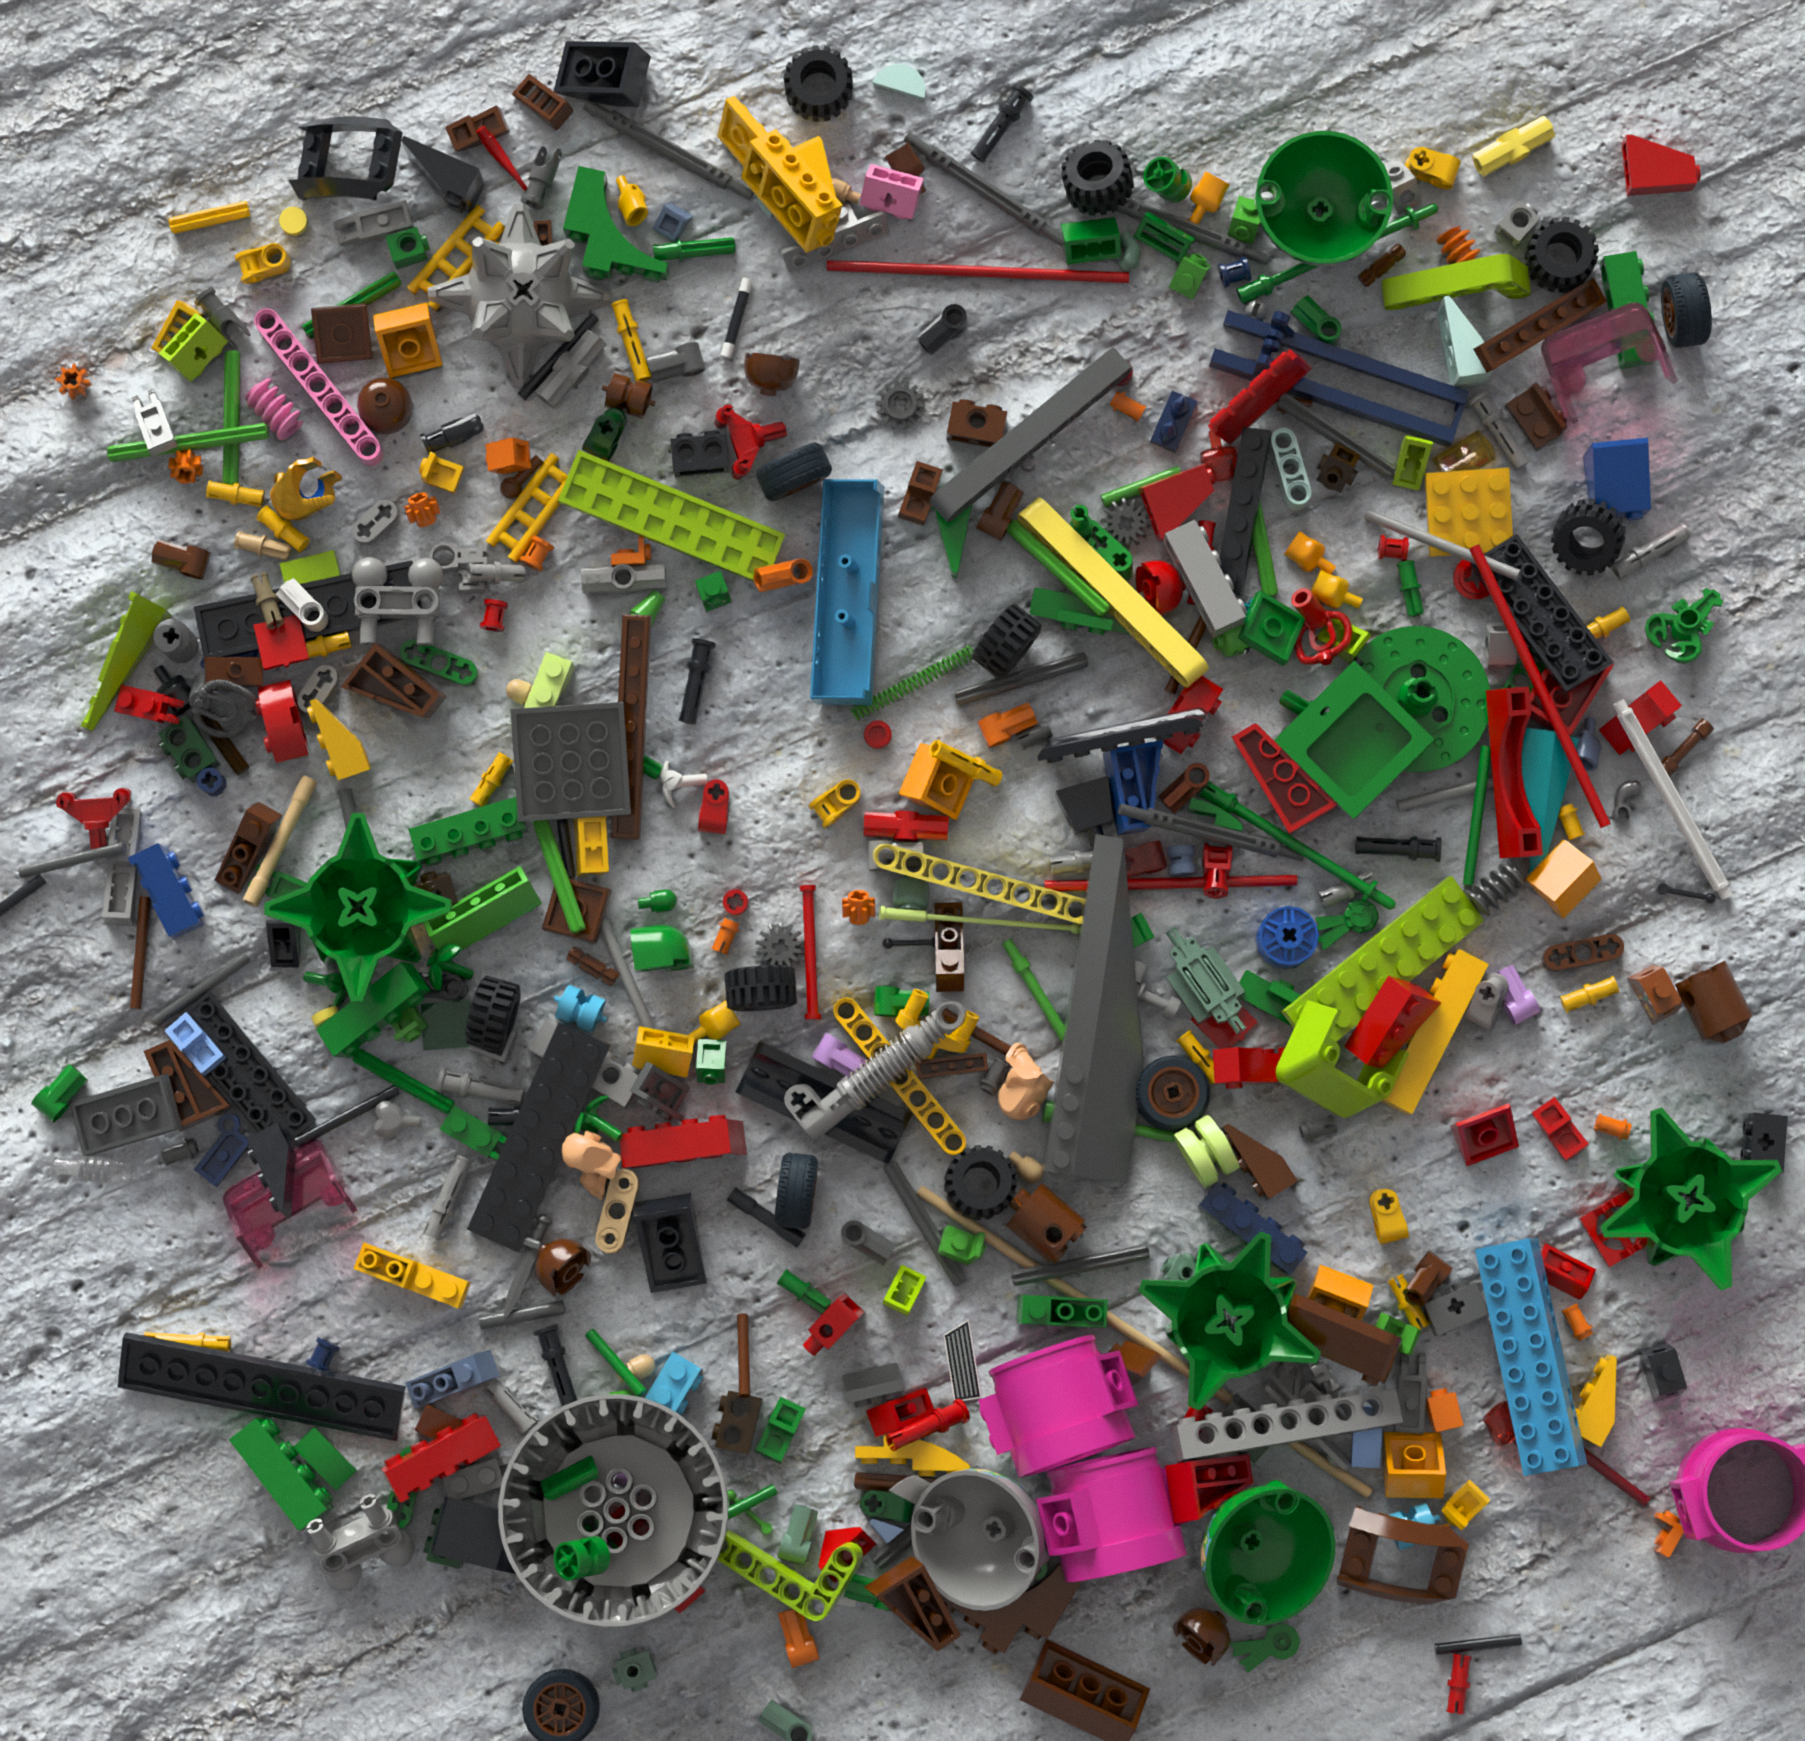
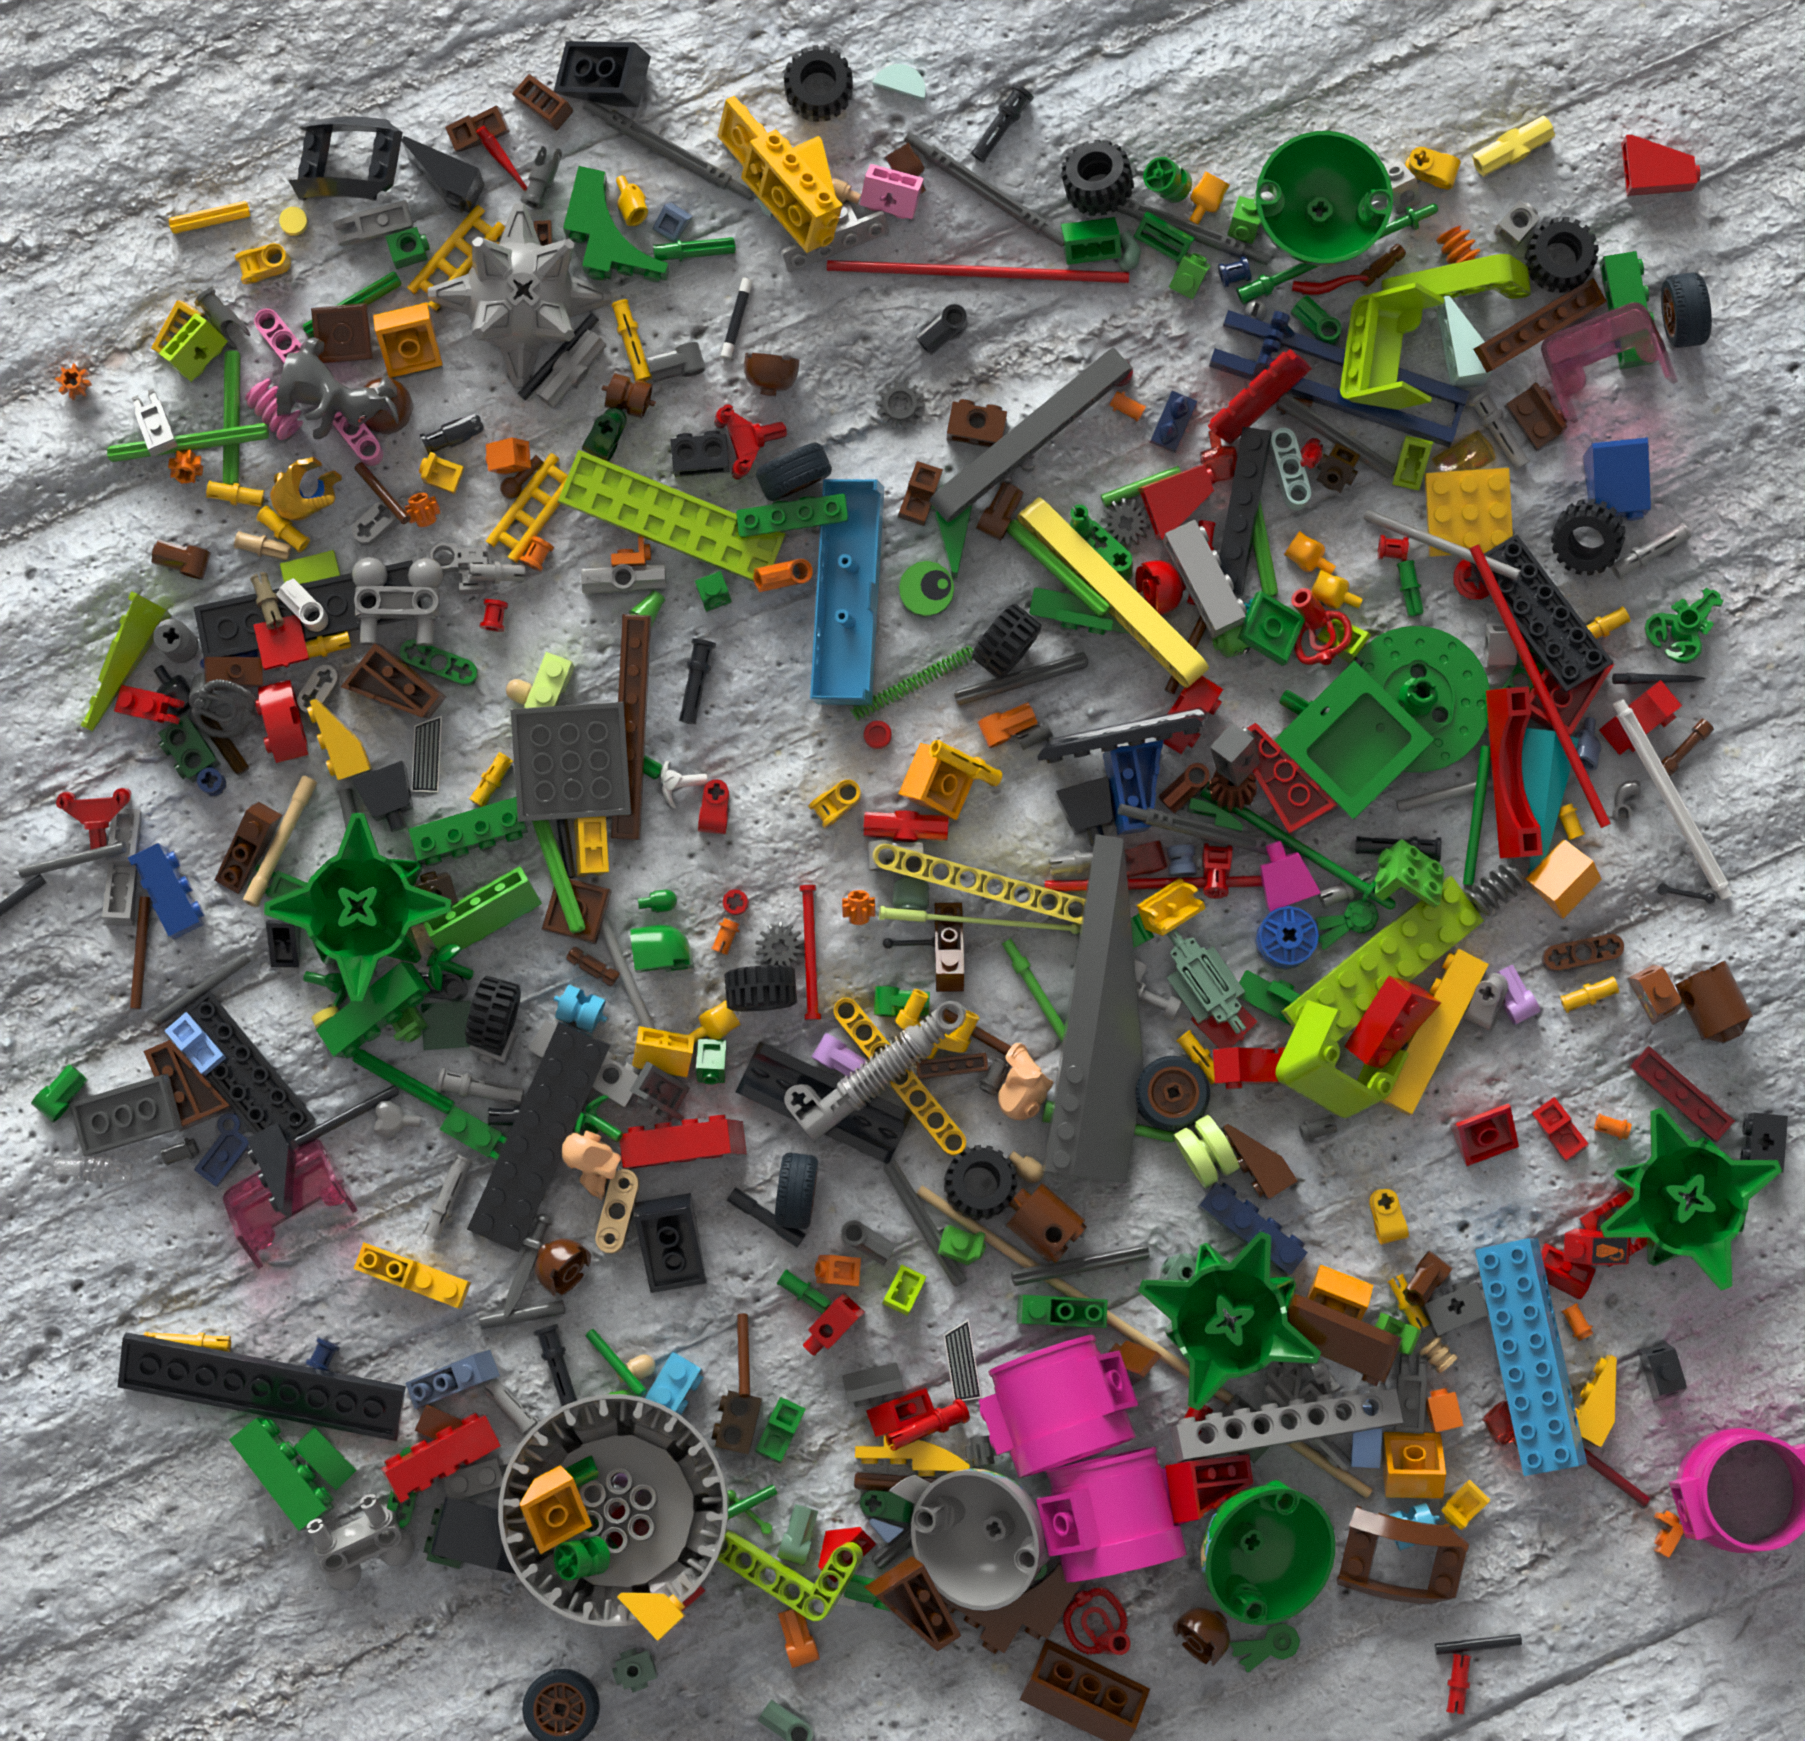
(312, 383): none -> dark grey animal
(382, 493): none -> reddish brown bar
(386, 794): none -> black torso
(426, 756): none -> sticker
(554, 1509): none -> light orange slope
(654, 1611): none -> yellow slope
(792, 515): none -> green bracket
(837, 1270): none -> orange bracket
(926, 588): none -> bright green tile
(980, 1451): none -> dark grey gear
(1109, 1642): none -> red piece
(1170, 907): none -> yellow hinge
(1229, 794): none -> copper gear
(1235, 754): none -> dark grey brick
(1285, 878): none -> dark pink torso
(1311, 453): none -> red axle
(1319, 288): none -> red animal
(1376, 344): none -> lime windscreen
(1412, 870): none -> bright green bracket
(1438, 1354): none -> tan bush
(1592, 1248): none -> slope
(1636, 678): none -> black bar
(1681, 1094): none -> dark red plate

